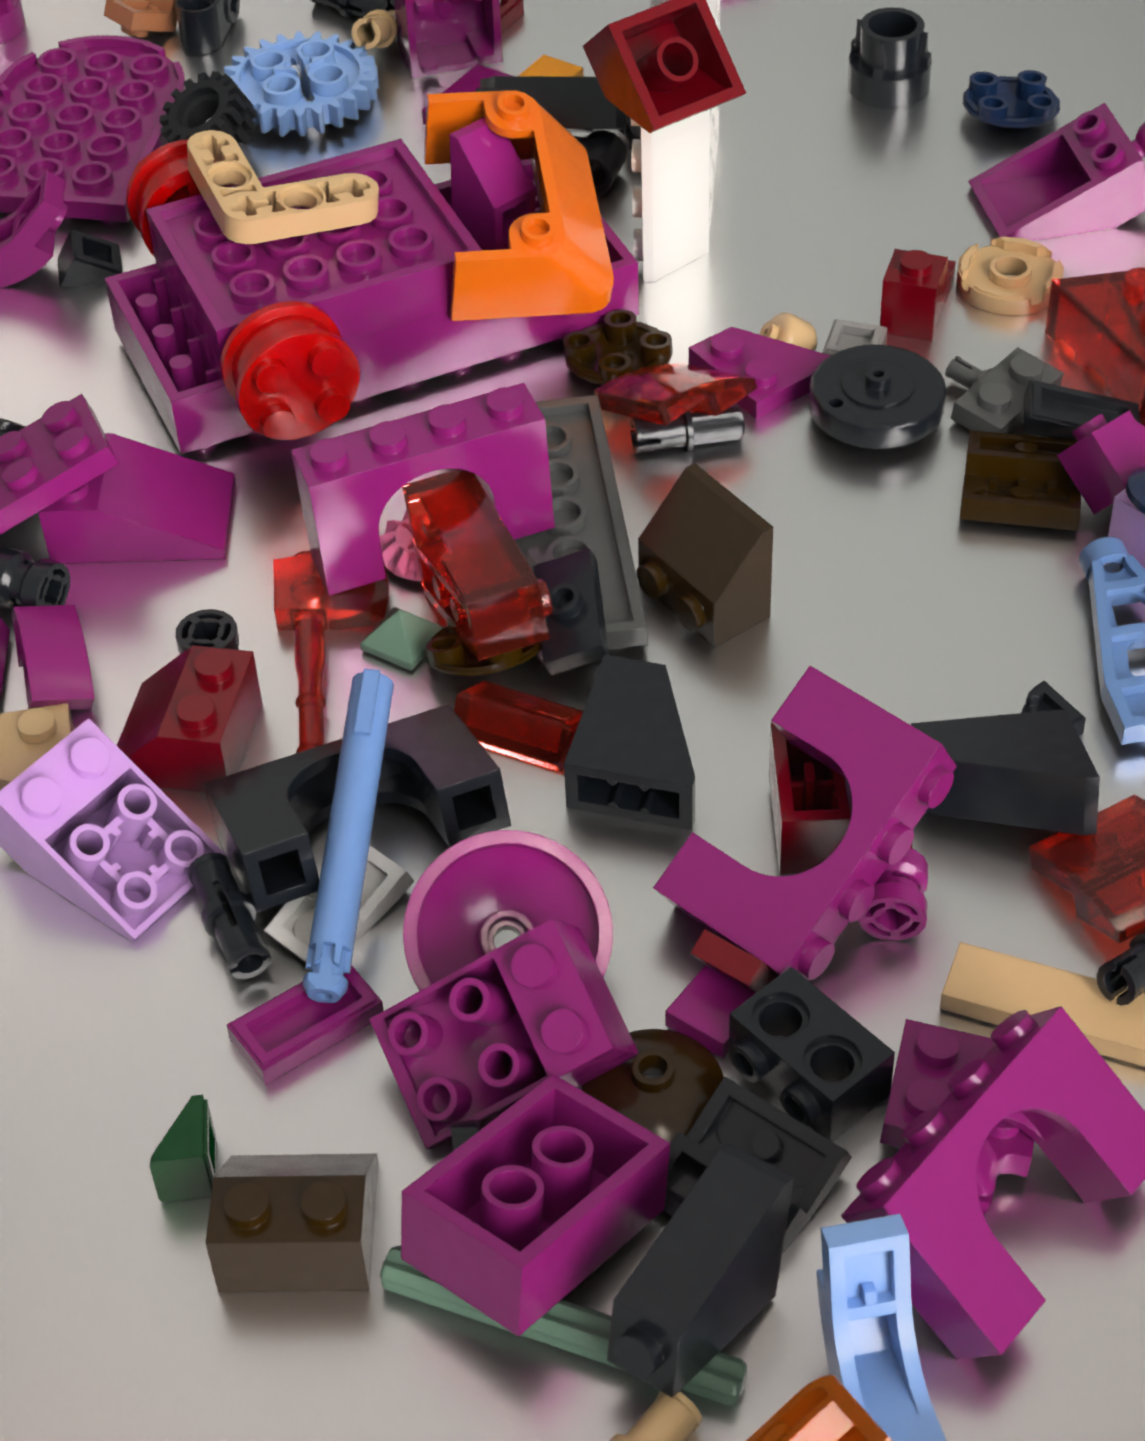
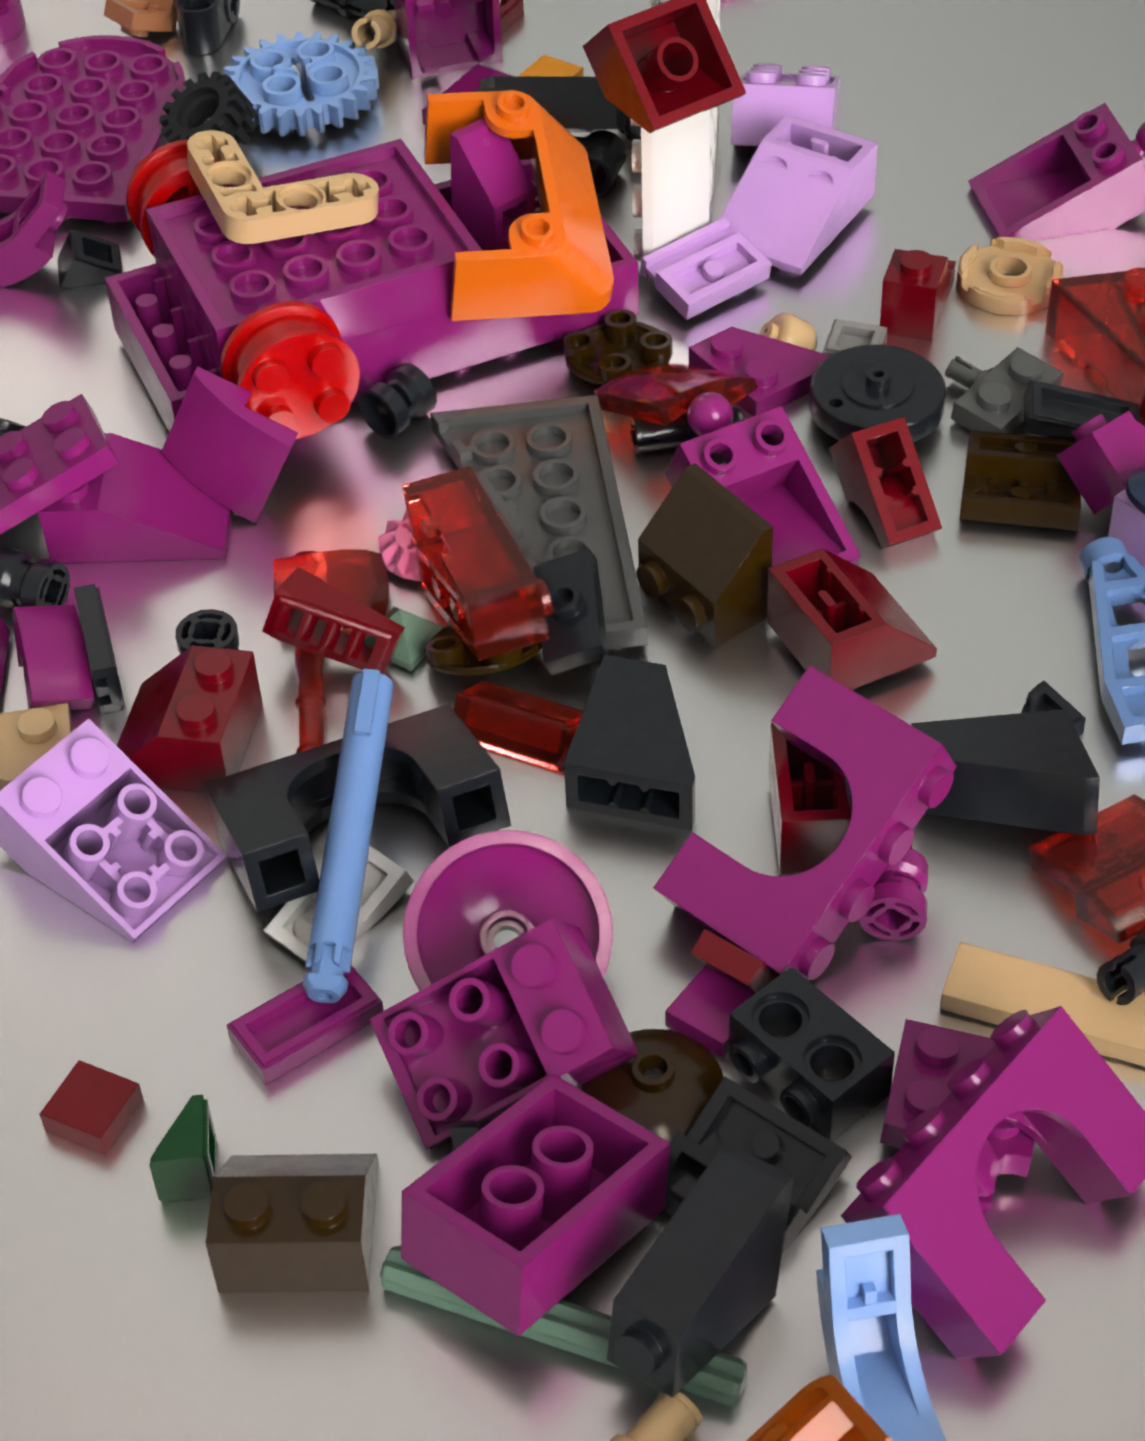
(91, 1107): none -> dark red tile
(99, 649): none -> black tile
(225, 446): none -> magenta slope
(240, 943): black pin -> none
(296, 621): none -> dark red slope
(354, 475): magenta arch -> none
(402, 397): none -> black wheel
(705, 268): none -> lavender plate
(767, 473): none -> magenta slope
(773, 95): none -> lavender slope
(801, 191): none -> lavender slope
(842, 620): none -> dark red slope
(887, 482): none -> dark red arch
(889, 59): black piece -> none
(1011, 100): dark blue dish -> none

